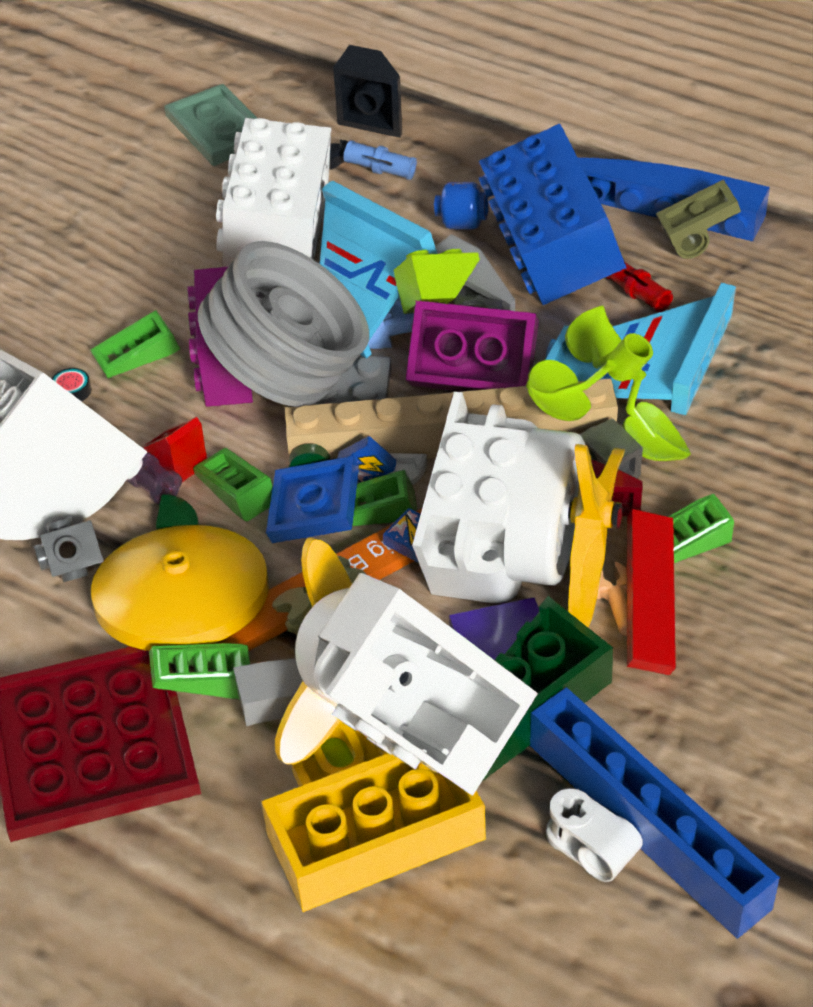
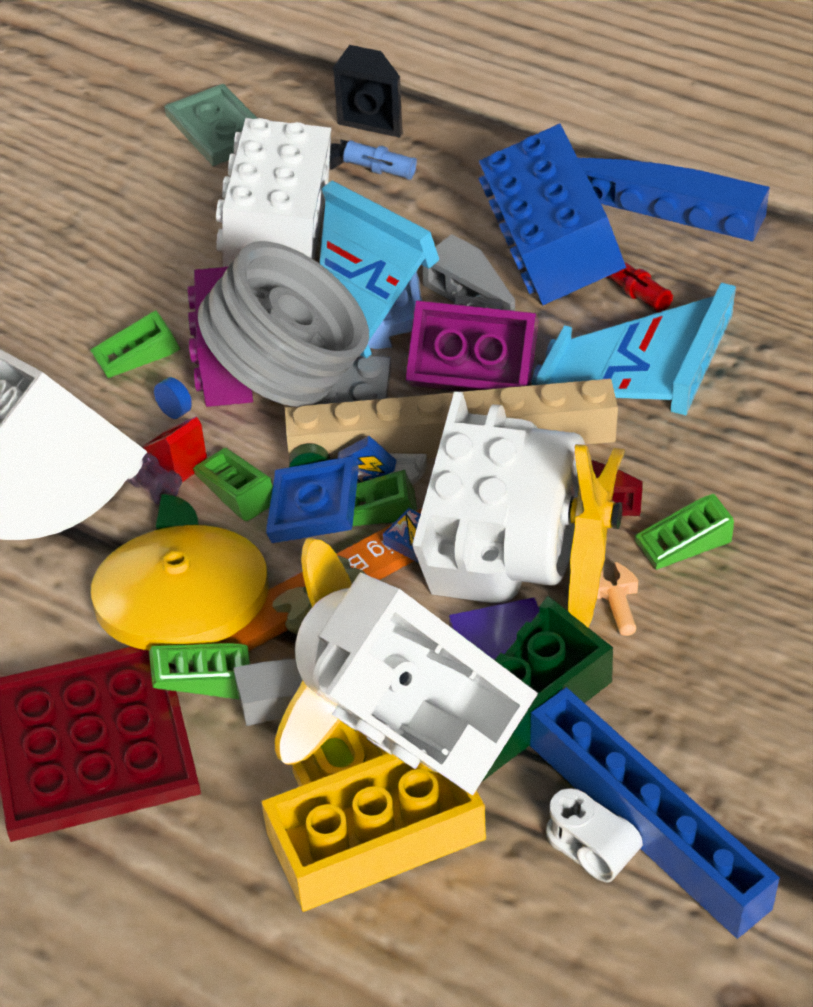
(75, 382): tile -> none
(86, 549): brick -> none
(172, 398): none -> blue tile
(433, 276): lime slope -> none
(461, 205): blue head -> none
(594, 340): lime plant -> none
(610, 435): flat silver brick -> none
(650, 593): red tile -> none
(689, 218): olive plate -> none

